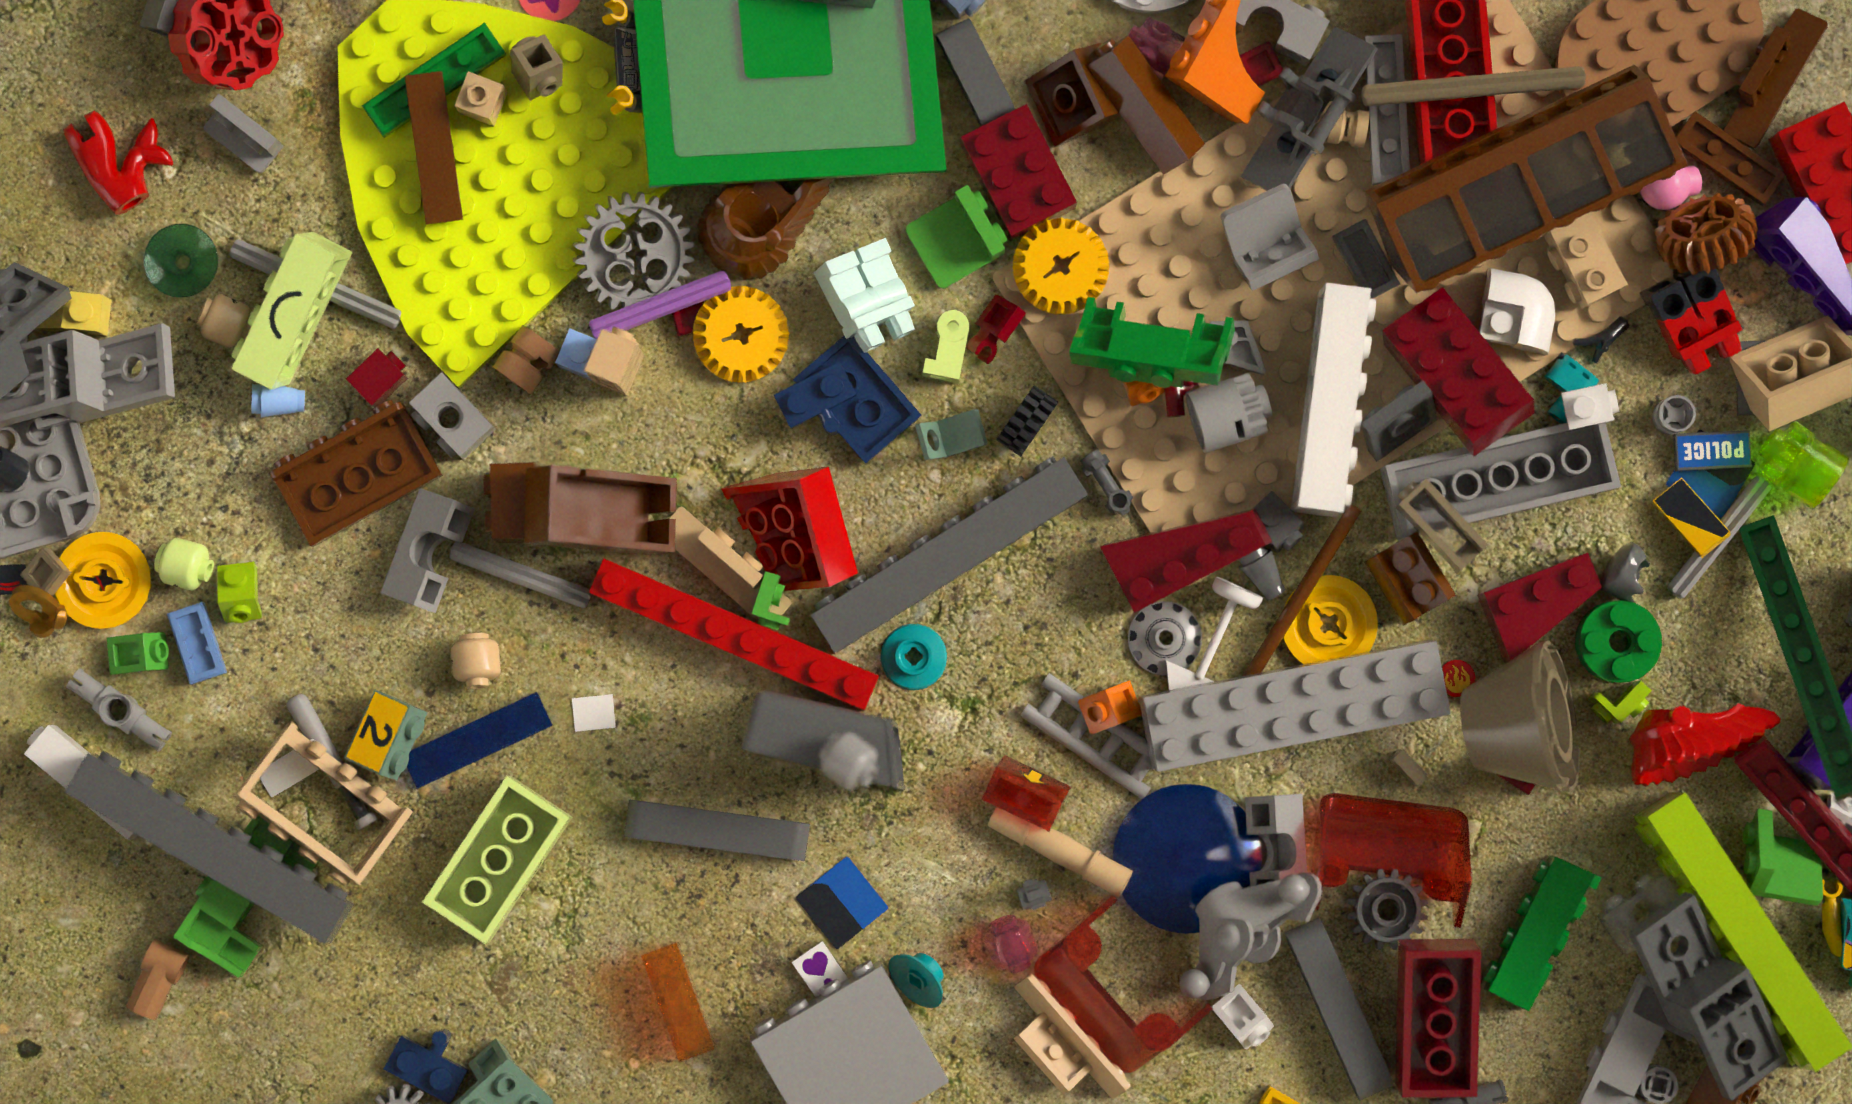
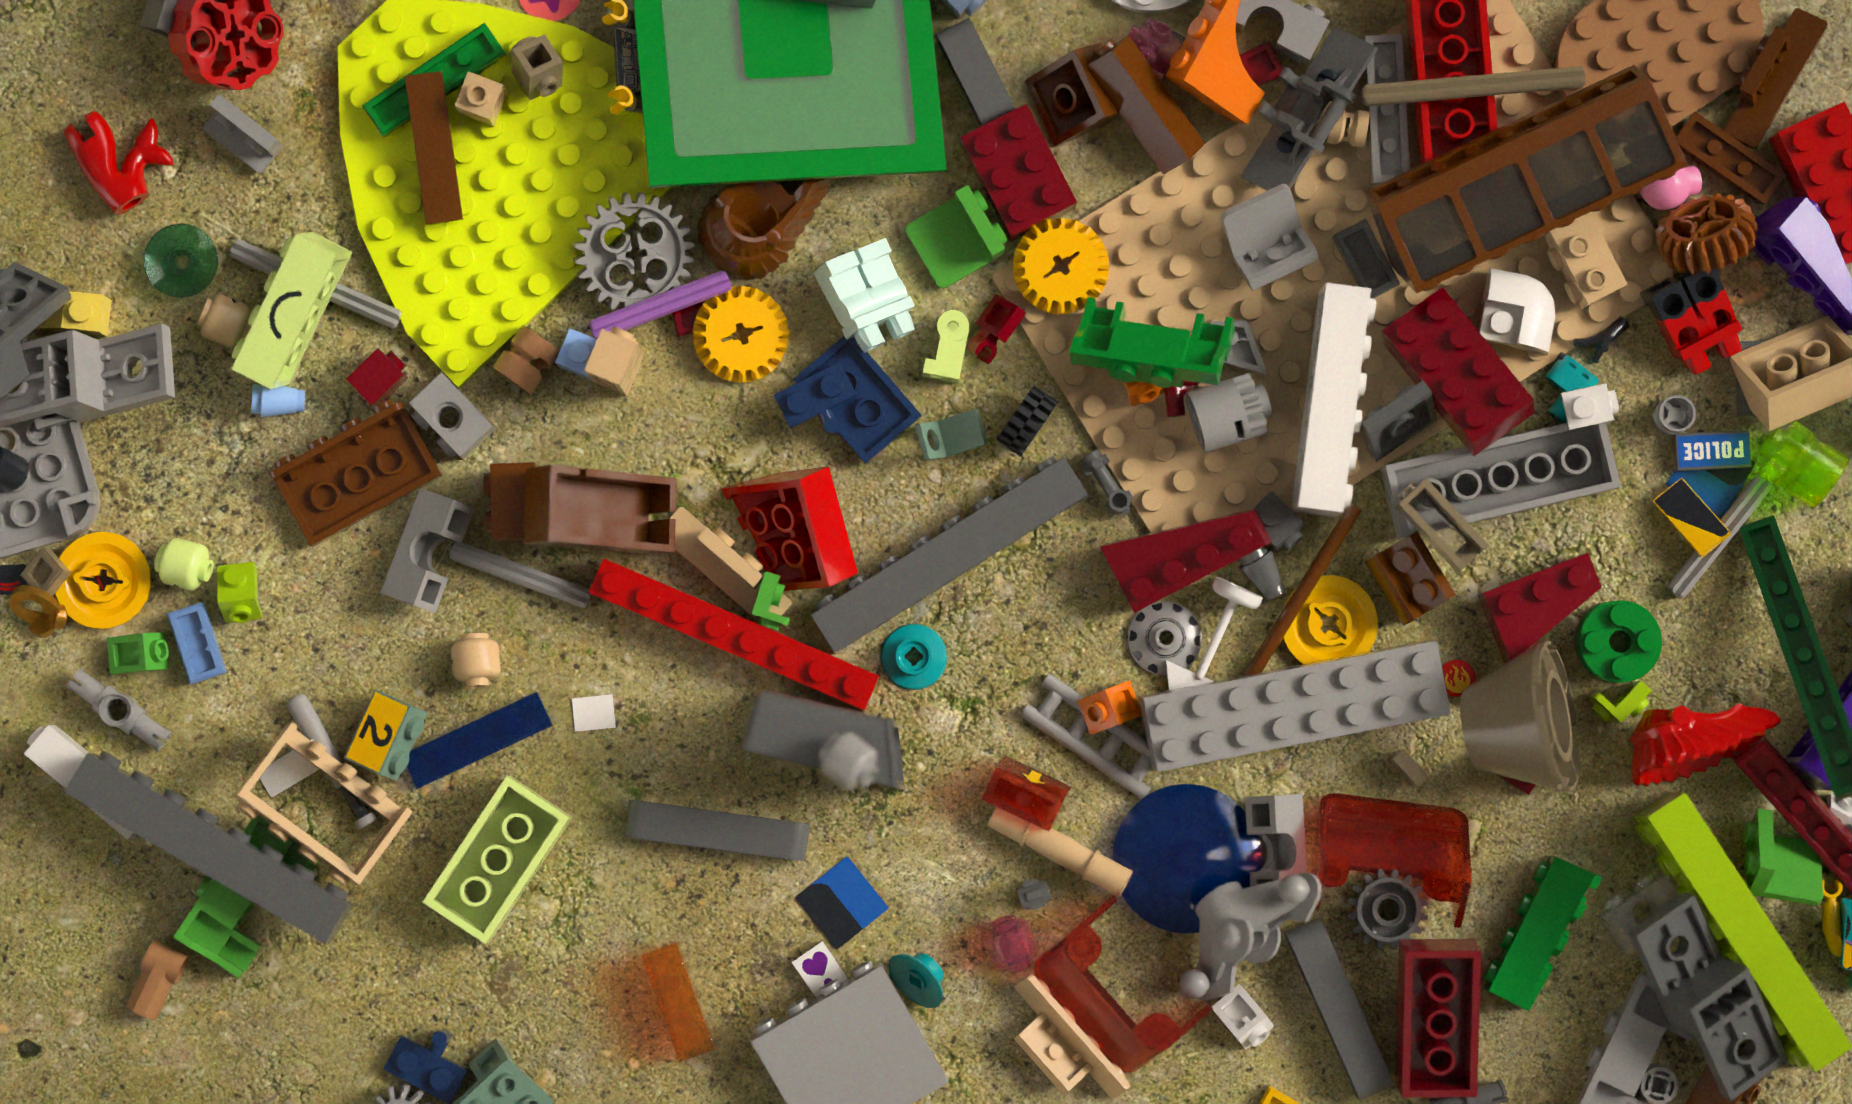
(1622, 572): dark grey hair -> none

